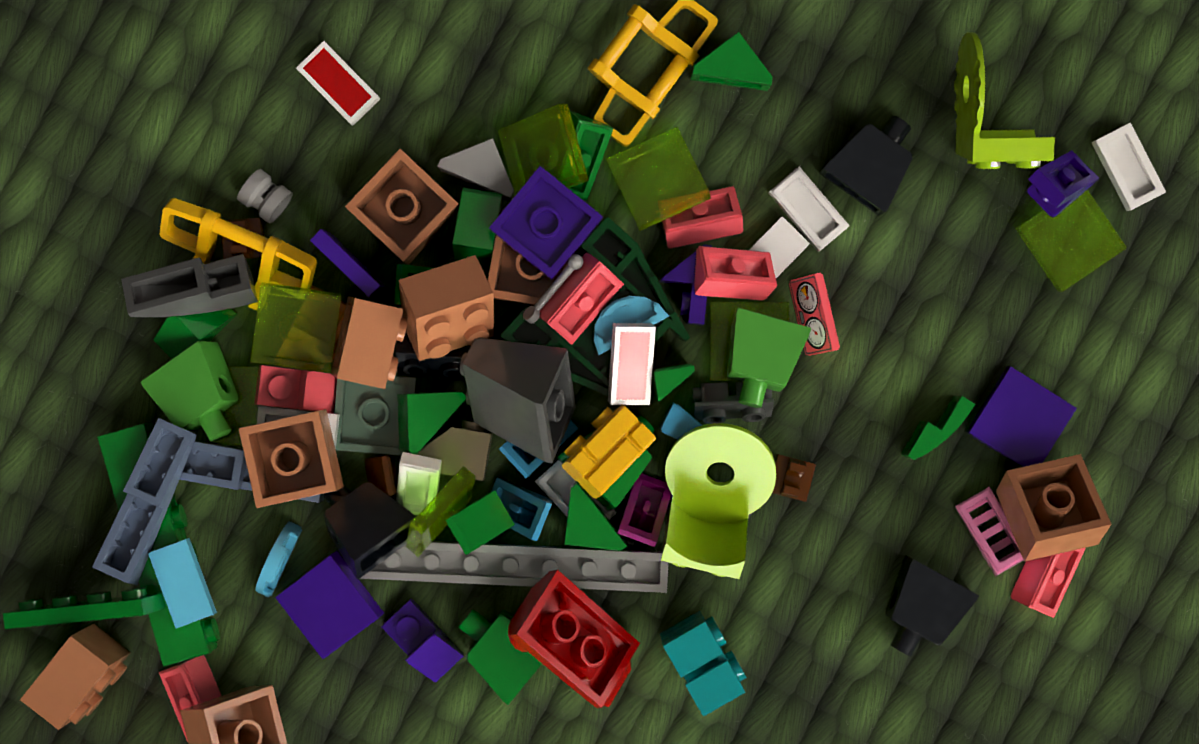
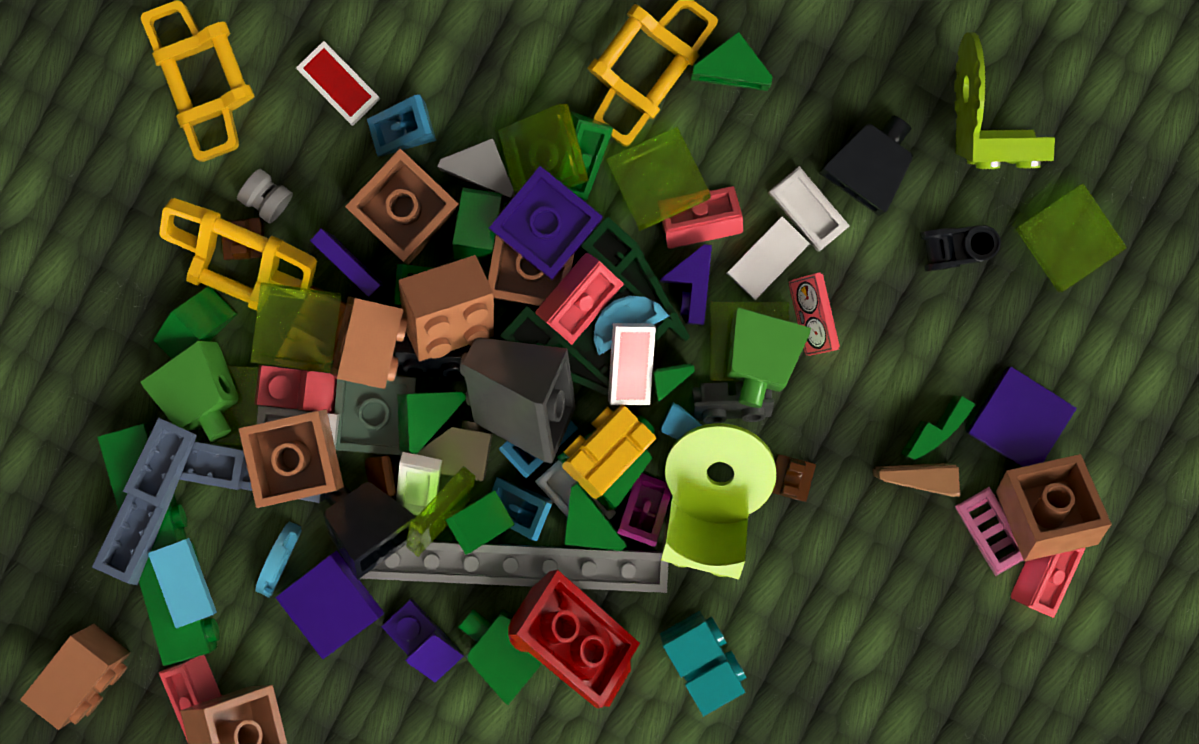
(96, 607): green plate -> none
(166, 57): none -> yellow bar
(190, 288): dark grey slope -> none
(401, 126): none -> dark azure slope
(532, 313): light grey hinge -> none
(733, 273): coral slope -> none
(925, 605): black torso -> none
(934, 477): none -> medium nougat slope
(951, 246): none -> black piece
(1060, 183): dark purple slope -> none
(1128, 167): white tile -> none

